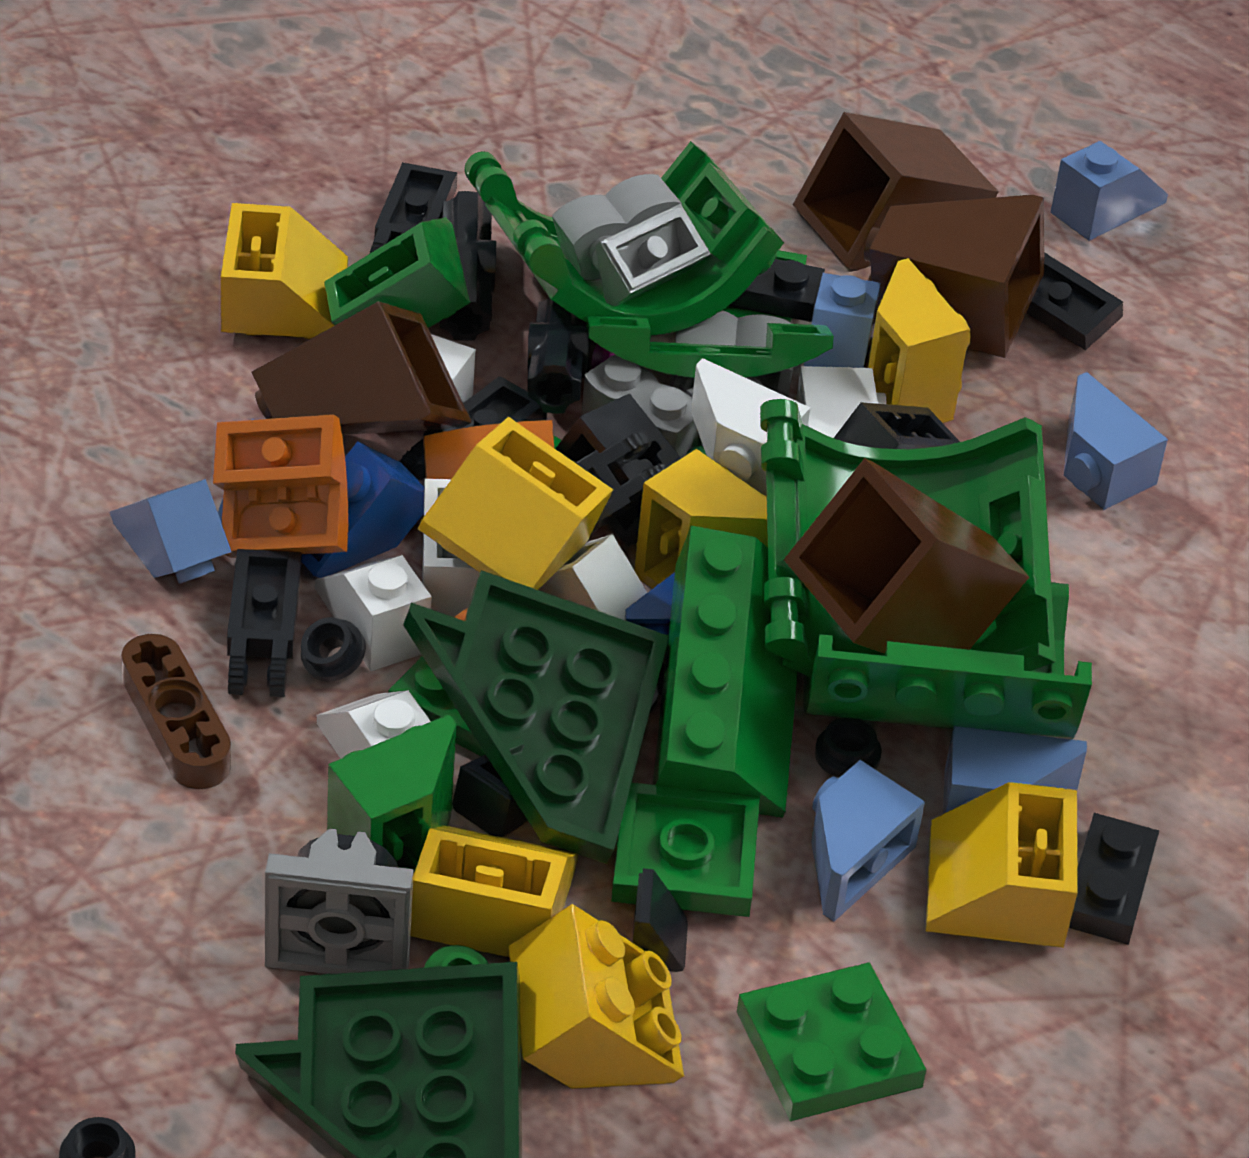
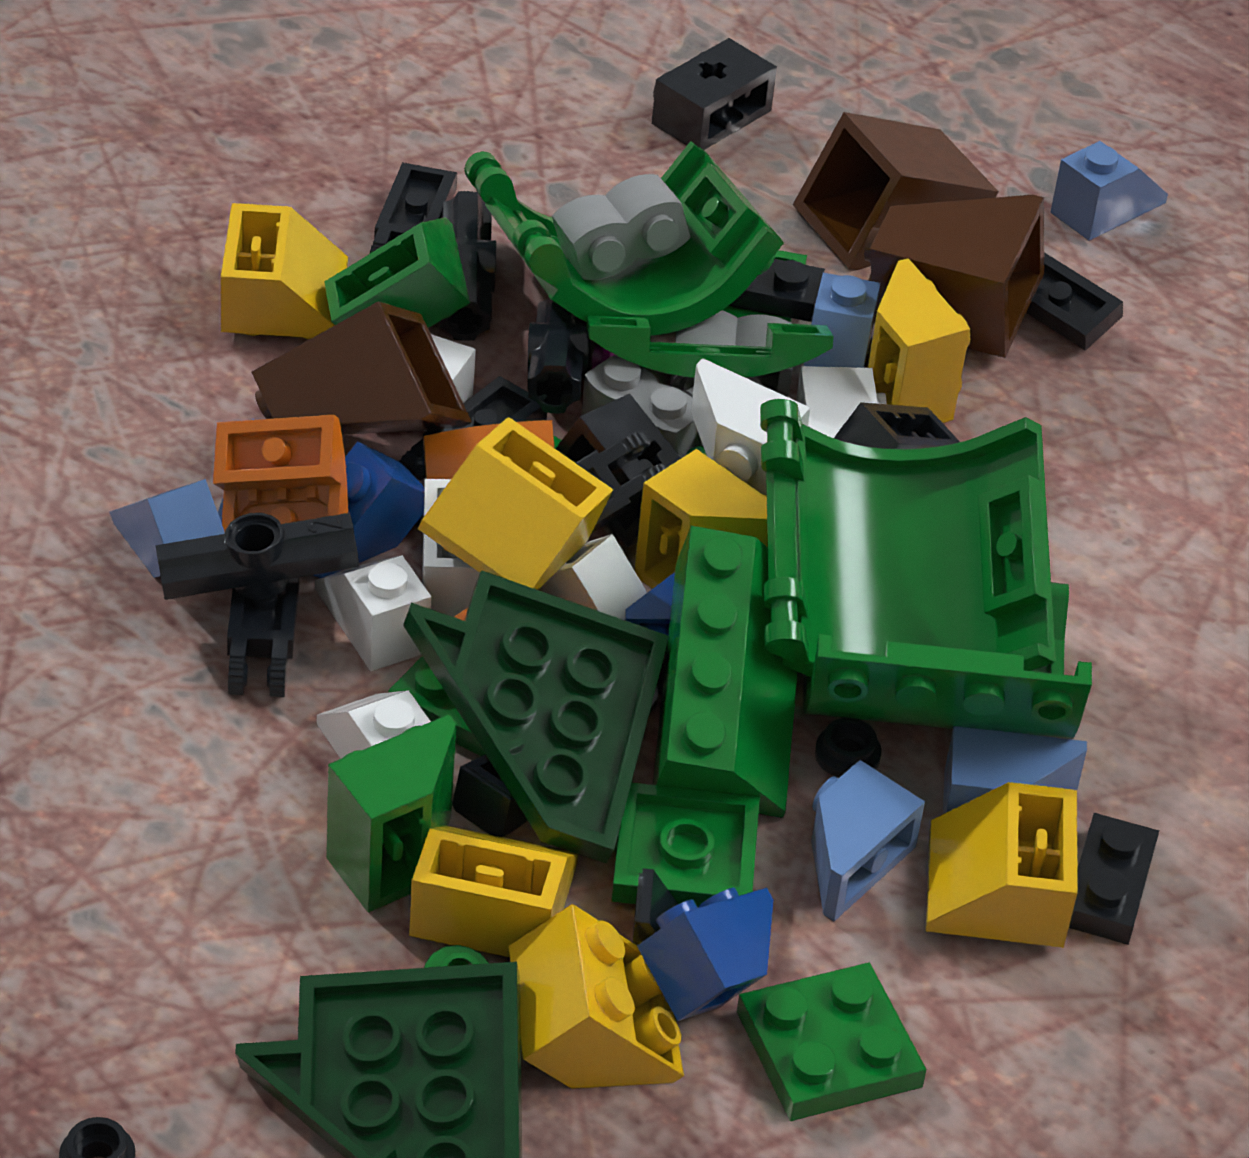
(169, 733): reddish brown beam -> none
(257, 556): none -> black piece
(324, 637): black plate -> none
(337, 907): light grey piece -> none
(648, 255): light grey slope -> none
(710, 950): none -> blue slope
(713, 94): none -> black brick
(903, 566): reddish brown slope -> none
(1109, 446): medium blue slope -> none

